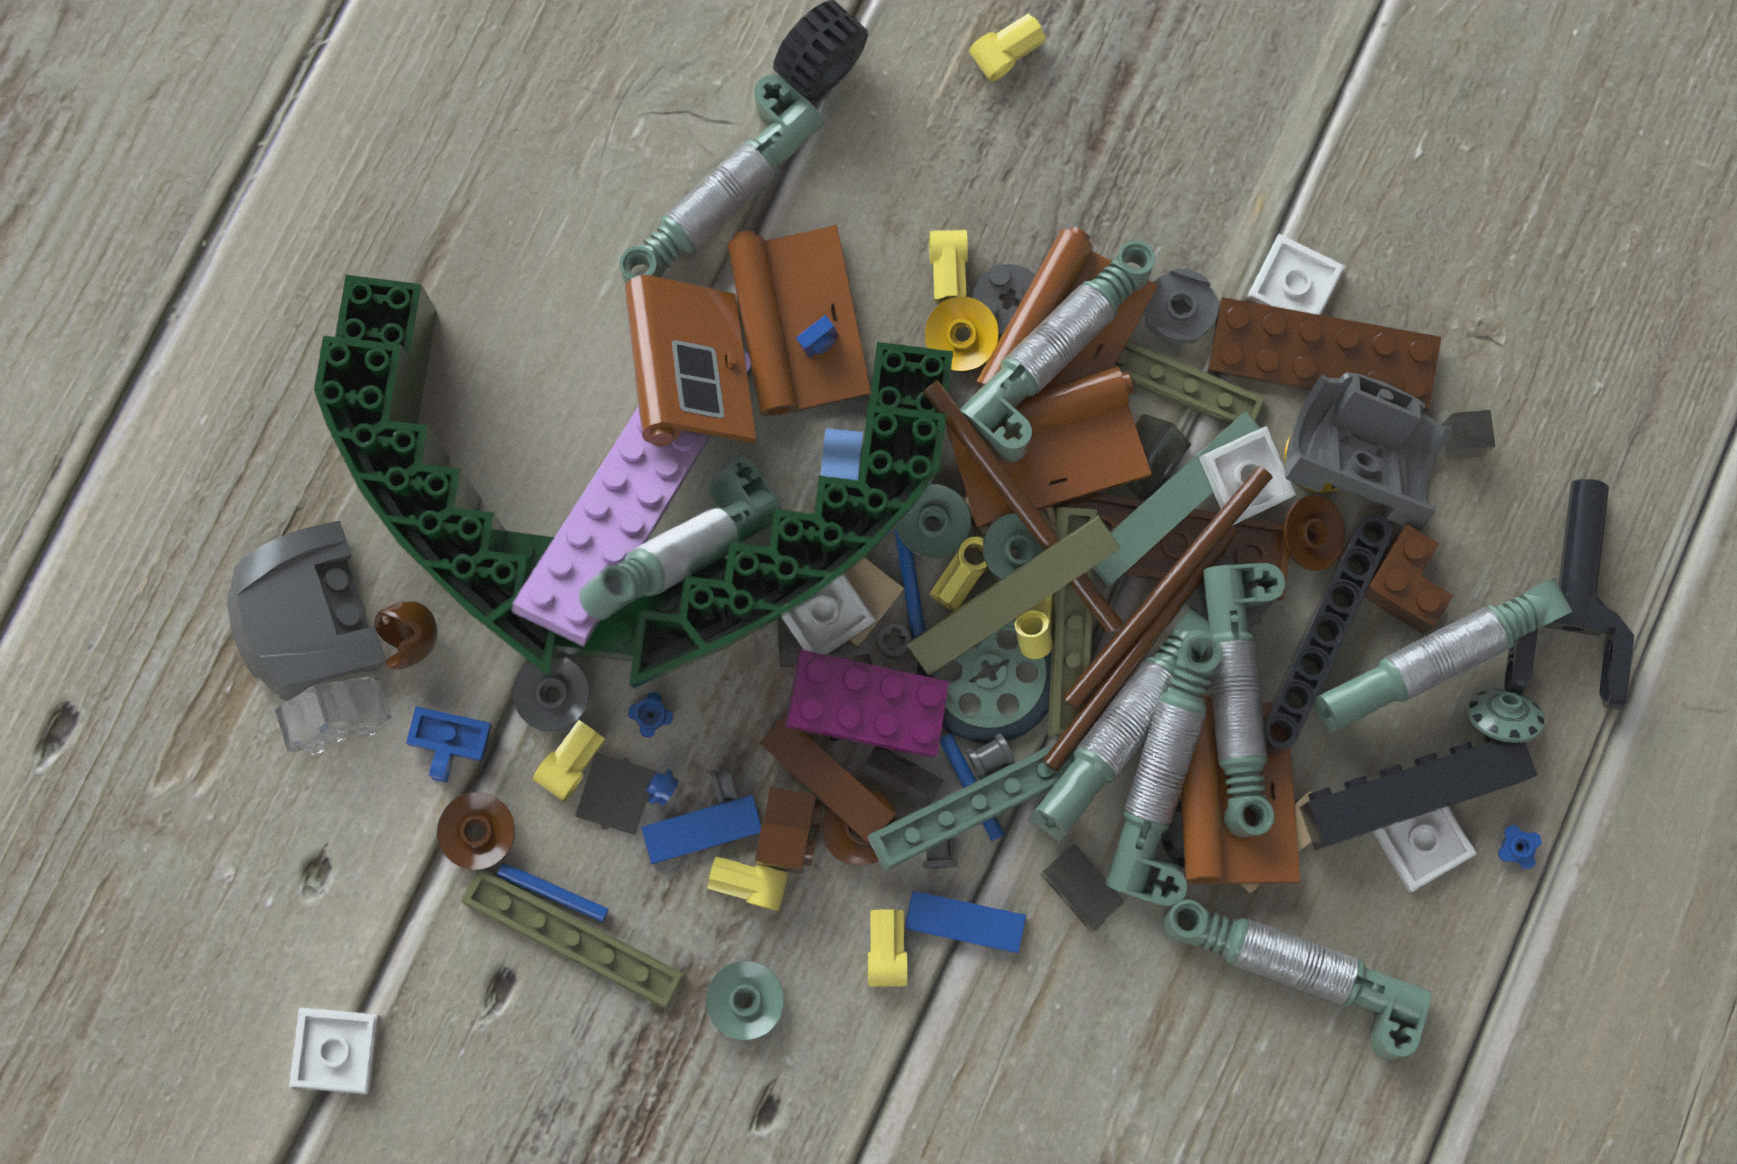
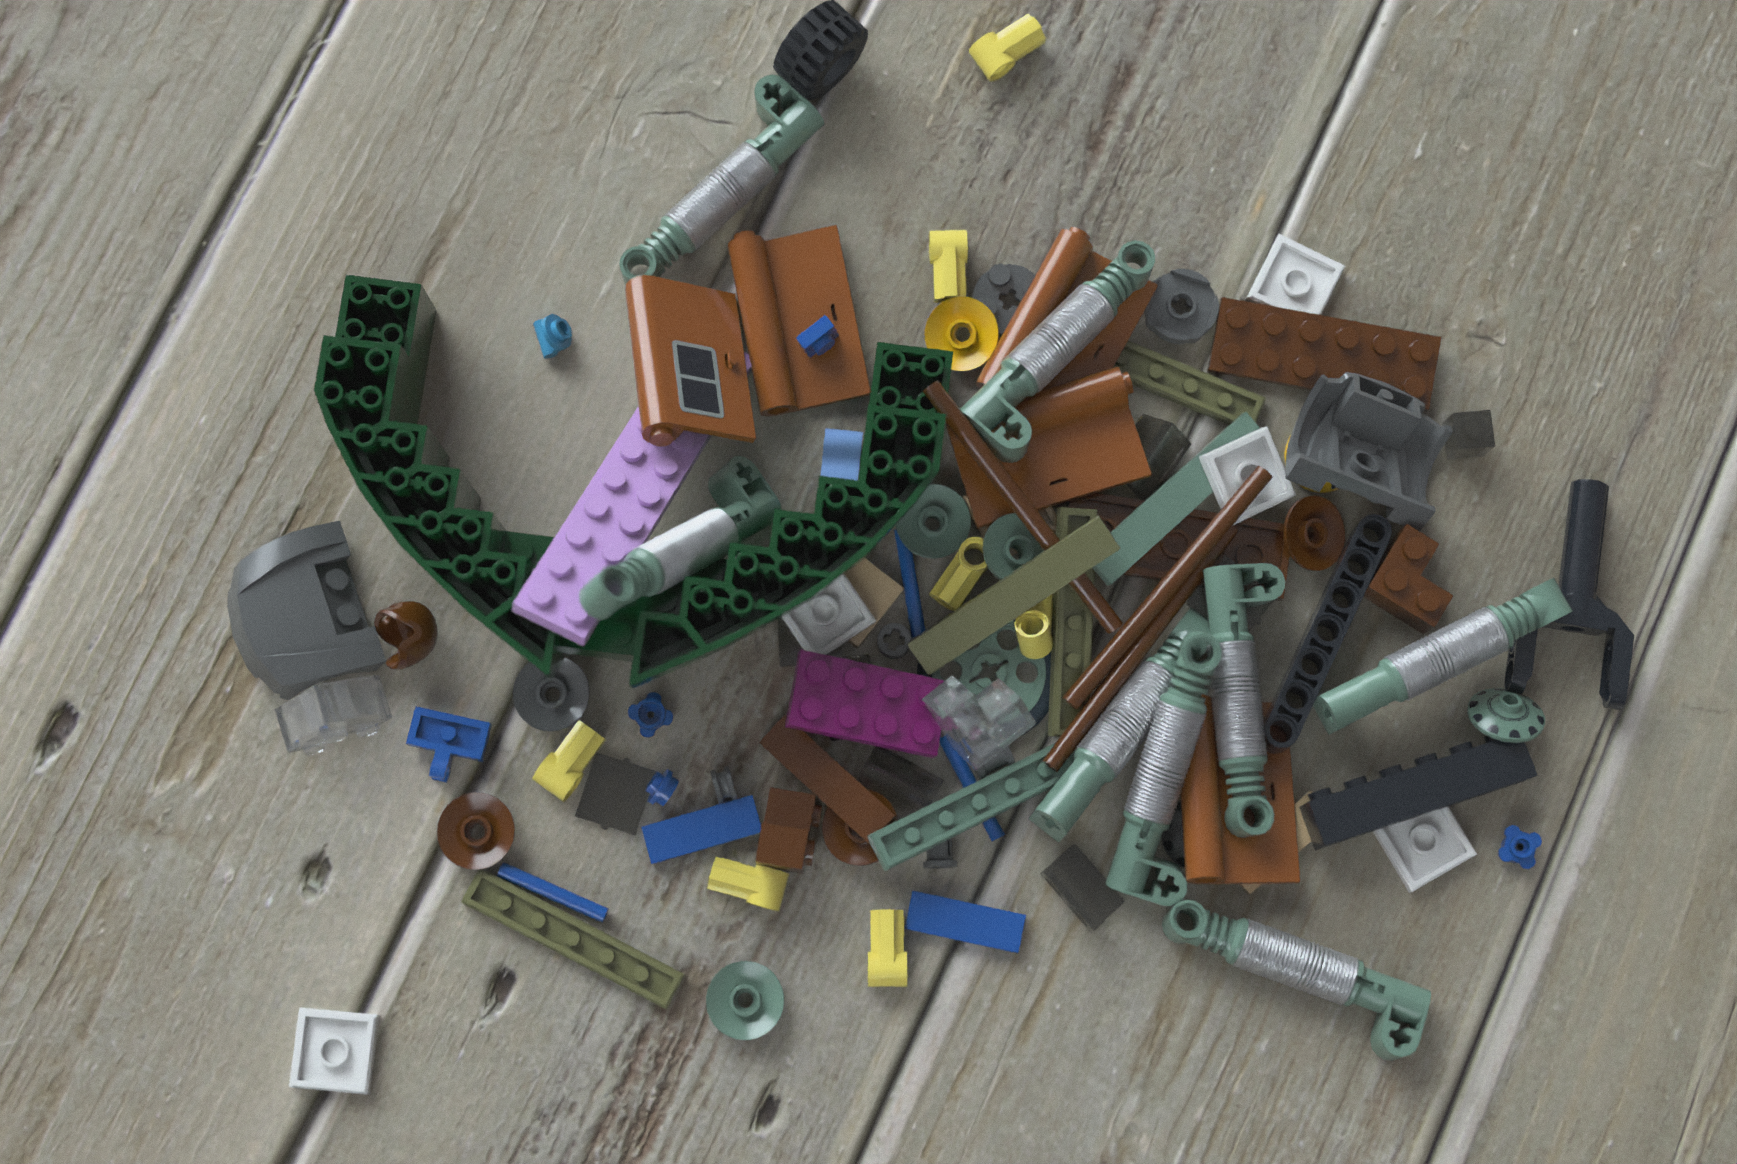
(553, 335): none -> dark azure plate
(978, 724): none -> clear brick

